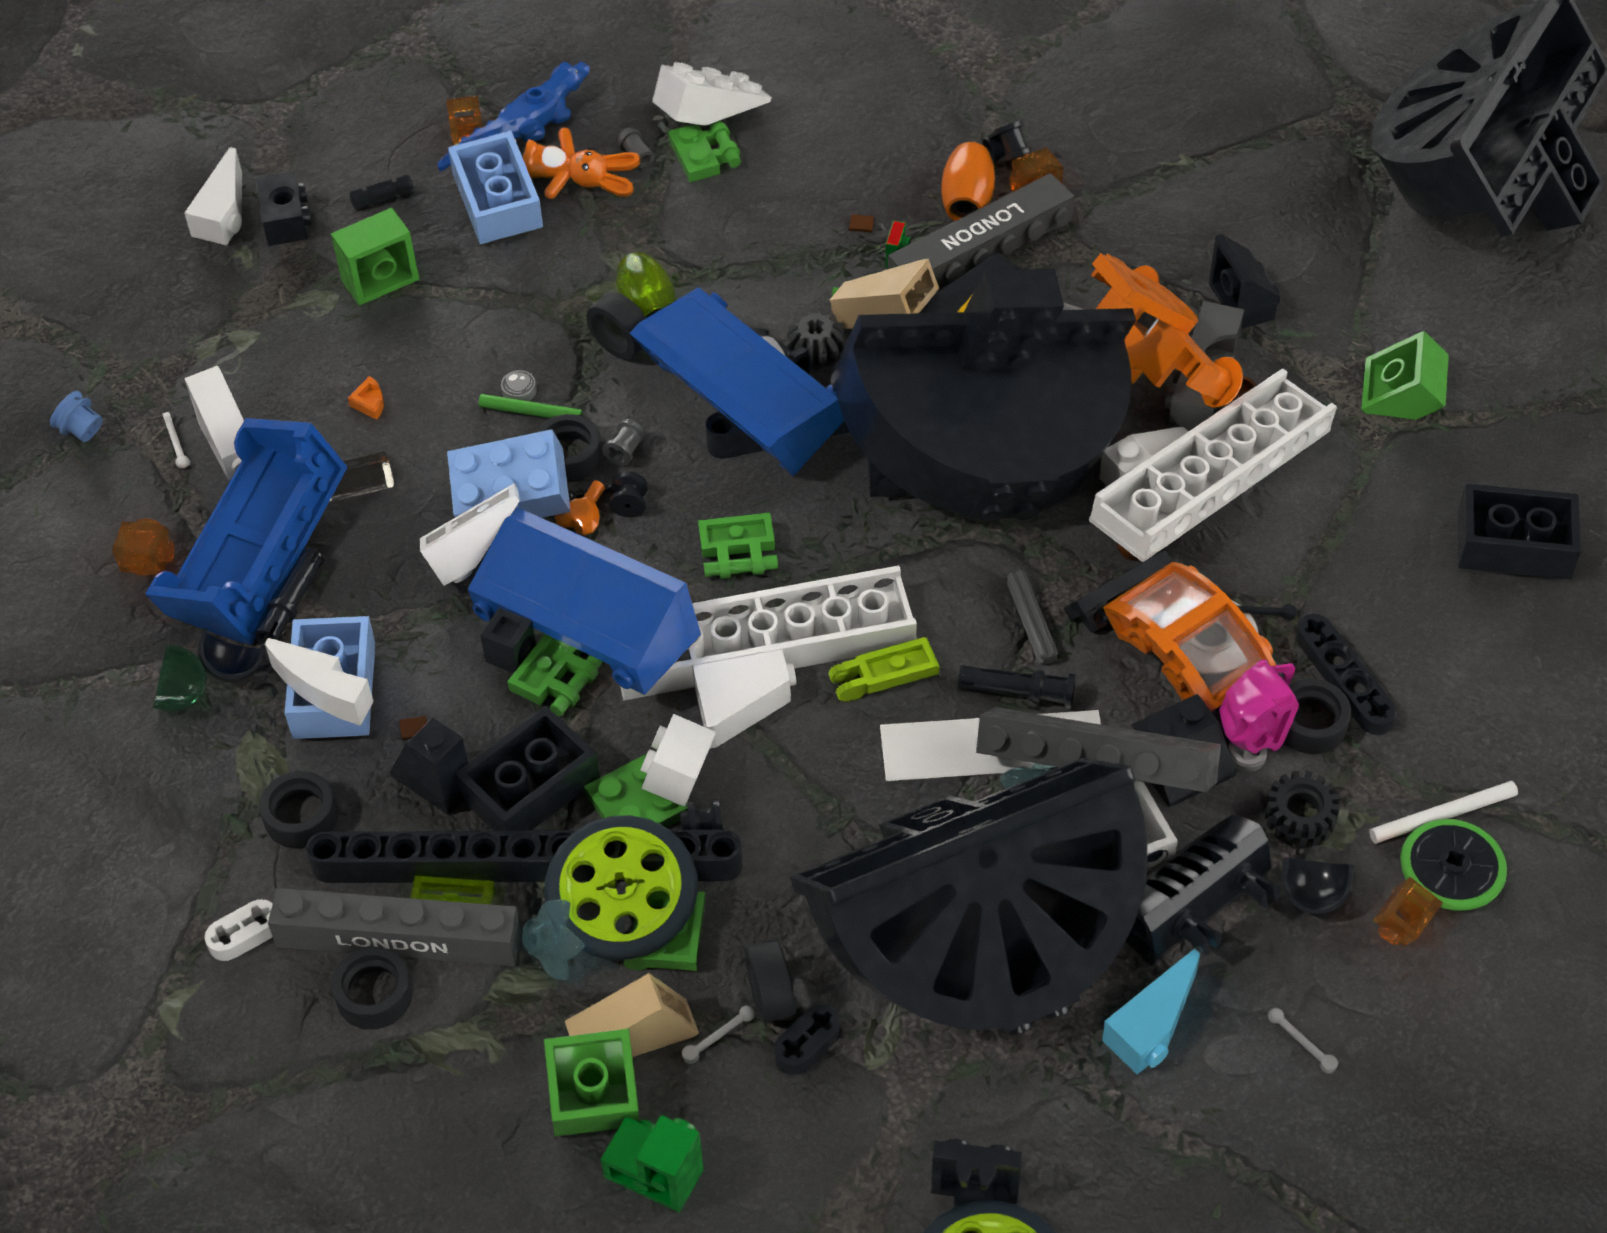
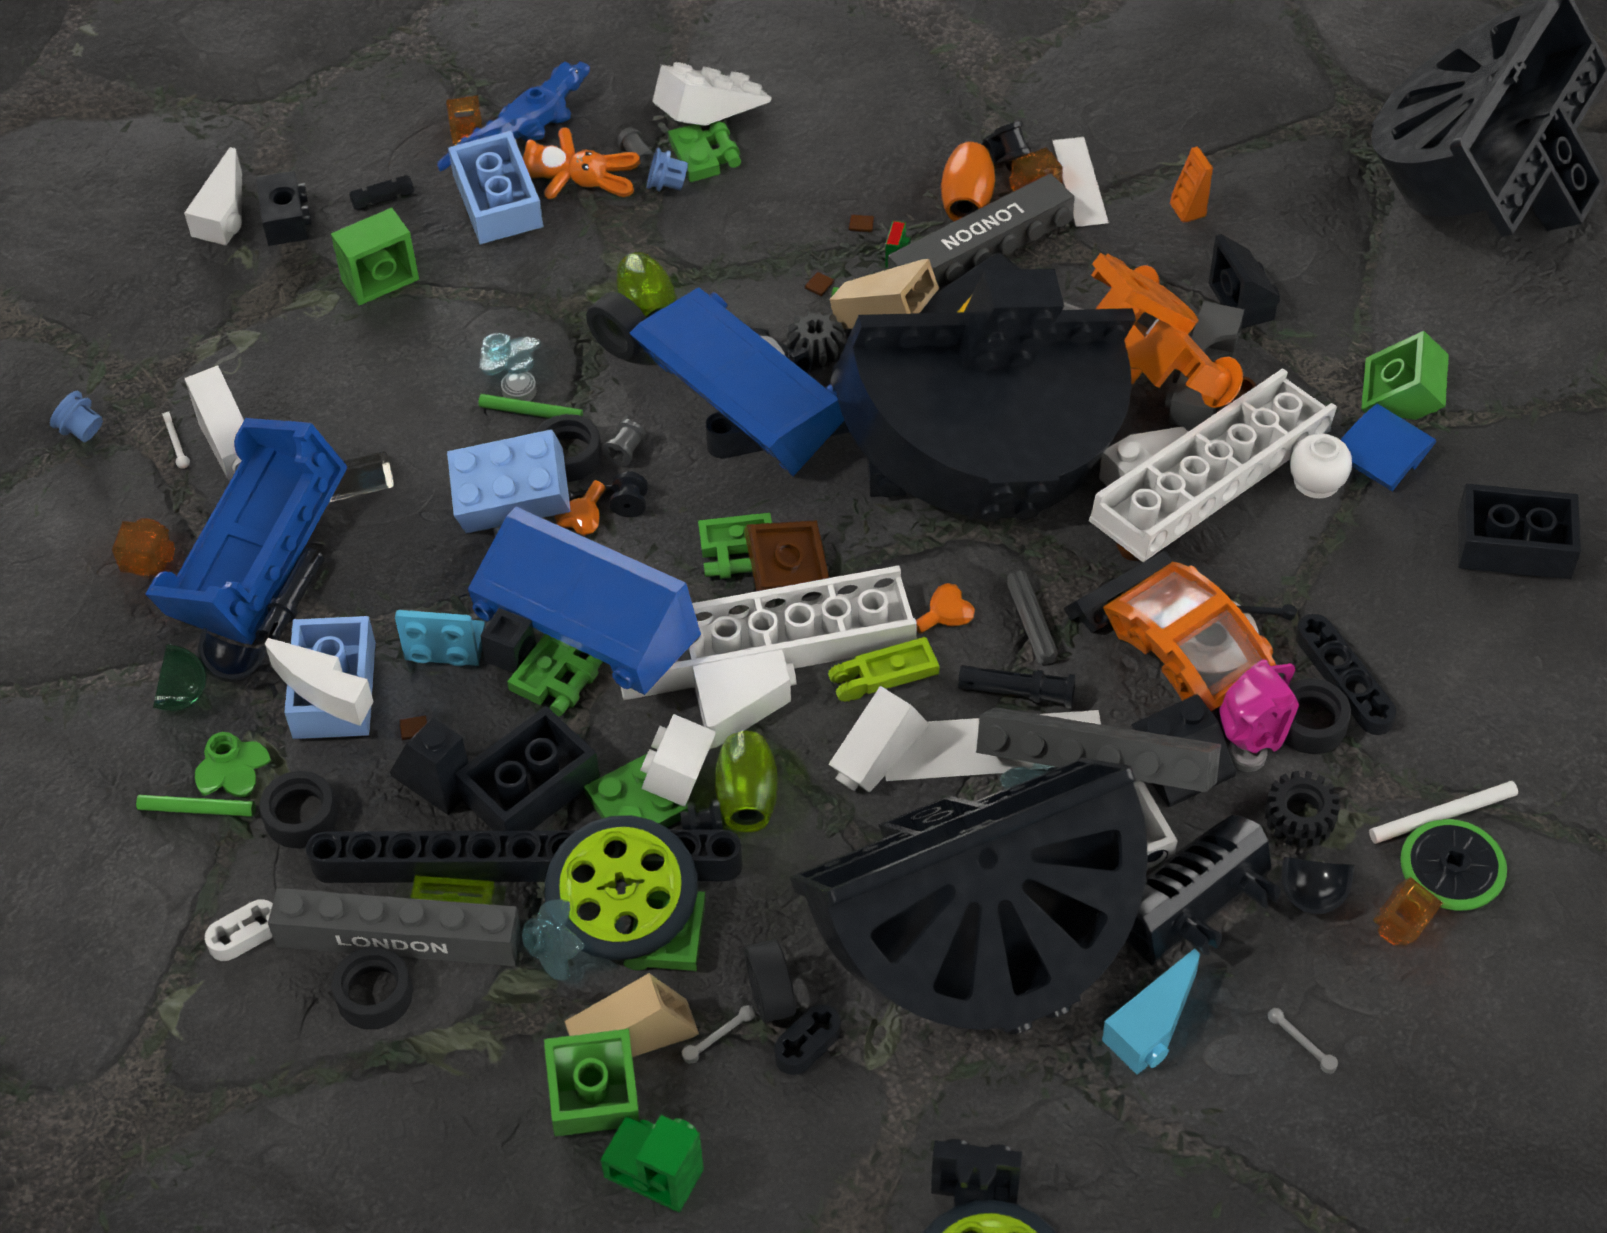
(196, 805): none -> bright green bar
(230, 770): none -> bright green plate
(368, 398): orange tile -> none
(440, 637): none -> medium azure bracket
(463, 541): white slope -> none
(505, 354): none -> clear light blue plate
(666, 171): none -> medium blue piece
(746, 781): none -> clear neon green piece
(785, 553): none -> reddish brown tile
(819, 283): none -> reddish brown window
(877, 740): none -> white slope
(946, 608): none -> orange rock
(1081, 181): none -> white sticker
(1193, 187): none -> orange slope
(1320, 465): none -> white piece
(1386, 446): none -> blue slope

